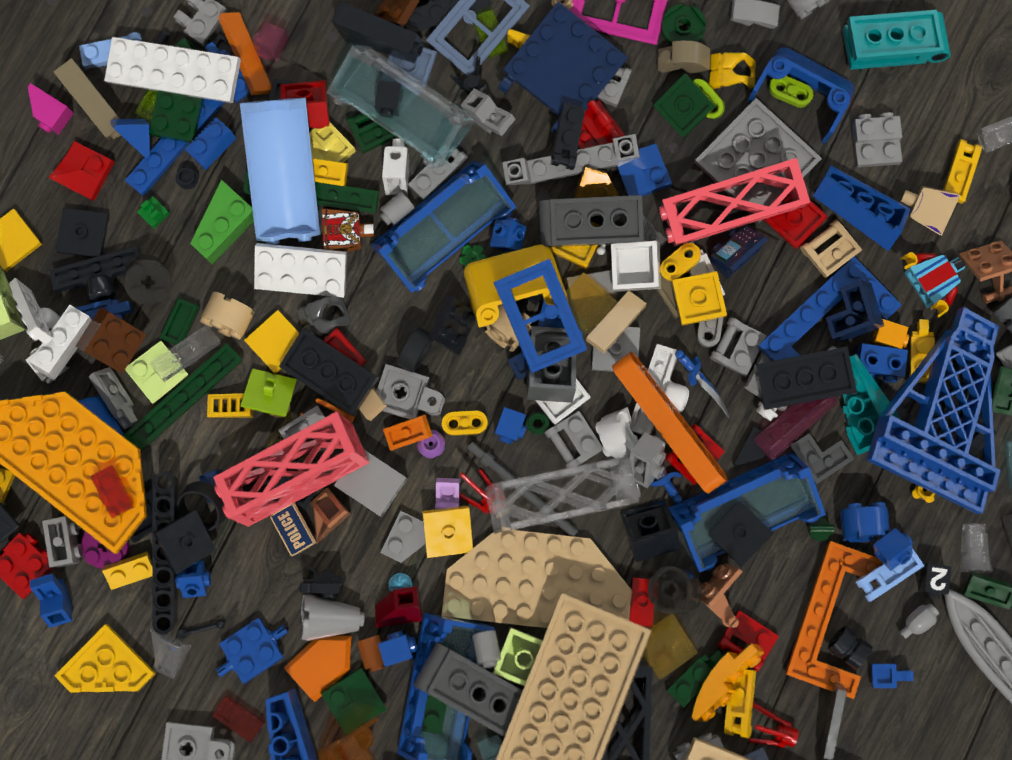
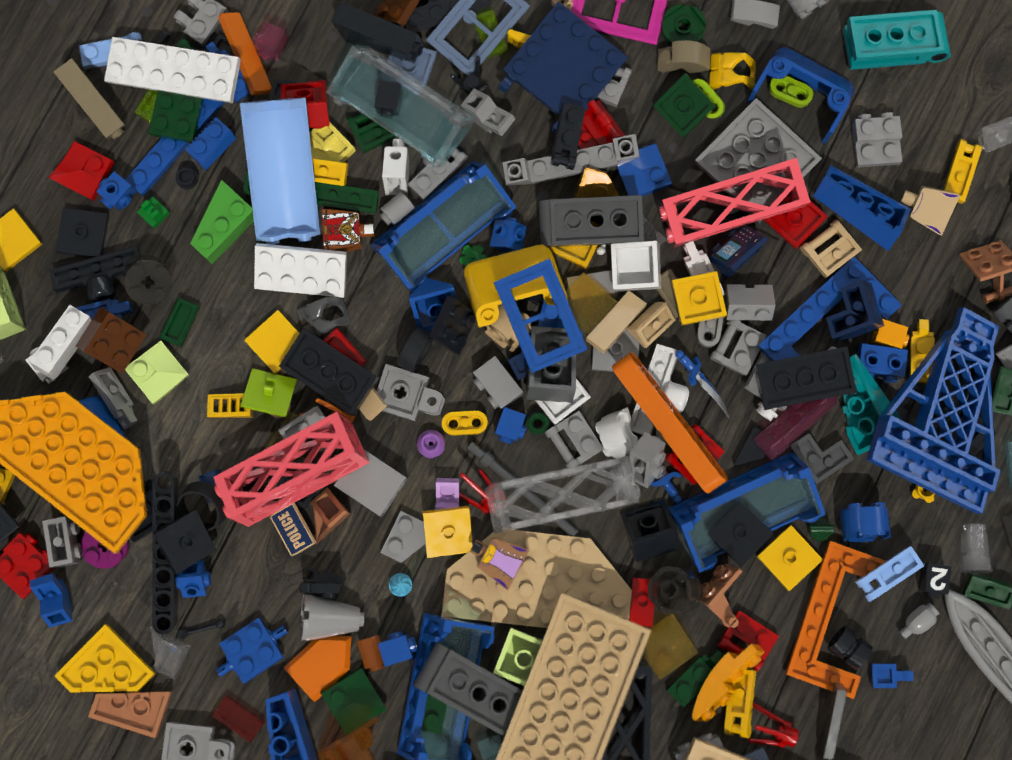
(35, 318): white plate -> none
(48, 111): dark pink slope -> none
(112, 491): clear red tile -> none
(115, 192): none -> blue brick
(128, 570): yellow plate -> none
(132, 710): none -> nougat wing
(135, 132): blue slope -> none
(183, 397): dark green plate -> none
(185, 353): clear tile -> none
(227, 315): tan brick -> none
(399, 607): dark red slope -> none
(407, 432): orange plate -> none
(428, 301): none -> blue slope
(486, 648): light grey brick -> none
(497, 384): none -> light grey brick
(500, 560): none -> torso
(651, 323): none -> tan slope
(680, 262): yellow plate -> none
(749, 303): none -> light grey brick
(789, 558): none -> yellow plate
(894, 549): blue brick -> none
(934, 278): torso -> none

